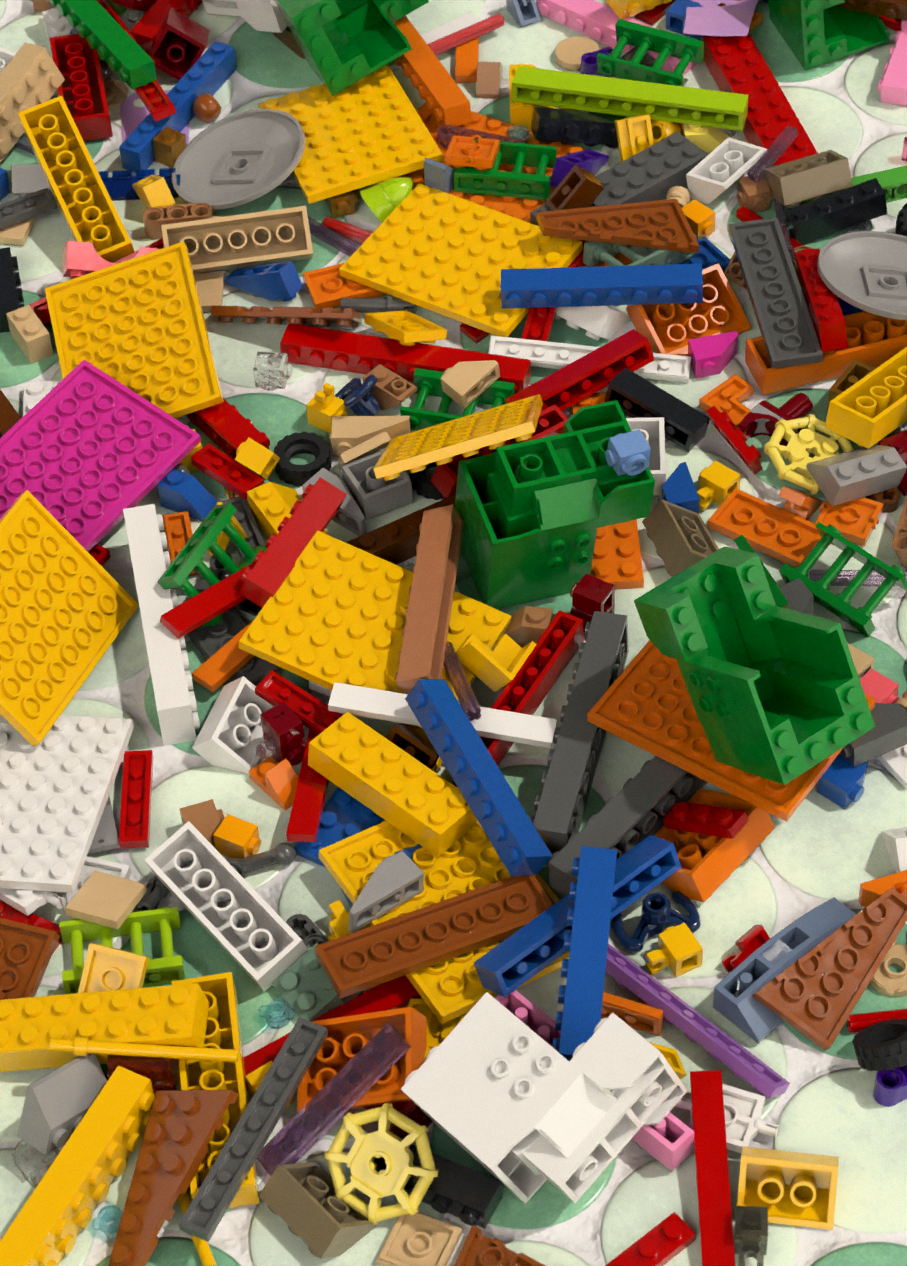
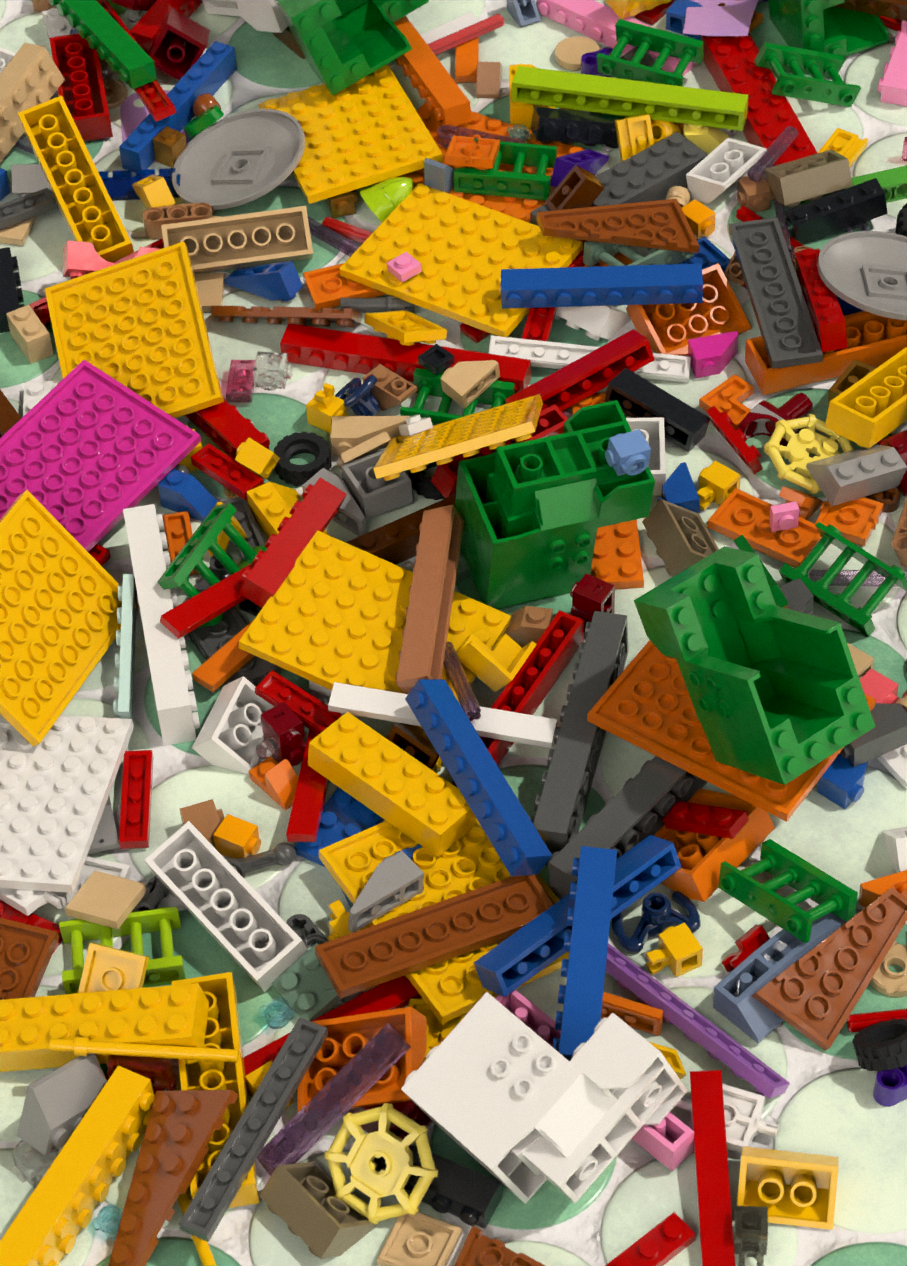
(126, 640): none -> light aqua plate
(203, 121): none -> green beam
(240, 381): none -> clear pink plate
(404, 267): none -> bright pink plate
(414, 425): none -> white plate
(436, 359): none -> black plate
(784, 516): none -> bright pink plate
(791, 871): none -> green fence
(807, 62): none -> green fence
(845, 144): none -> yellow plate

